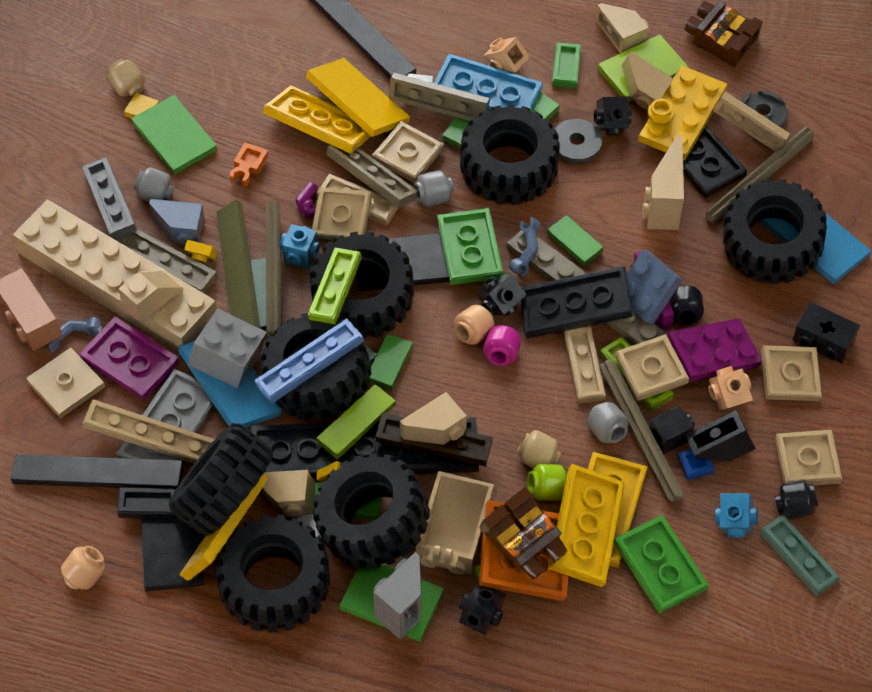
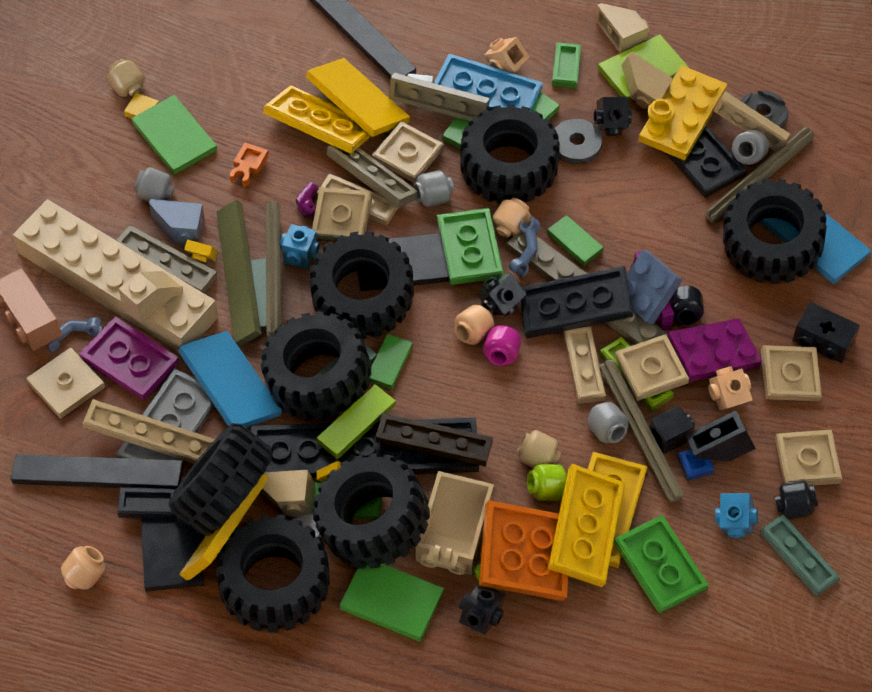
(109, 198): plate -> none
(227, 348): light grey brick -> none
(309, 361): medium blue tile -> none
(334, 286): lime tile -> none
(399, 597): light grey slope -> none
(435, 422): tan slope -> none
(508, 217): none -> light nougat head
(523, 533): reddish brown hips -> none
(666, 191): tan slope -> none
(723, 31): reddish brown hips -> none
(750, 147): none -> light grey head

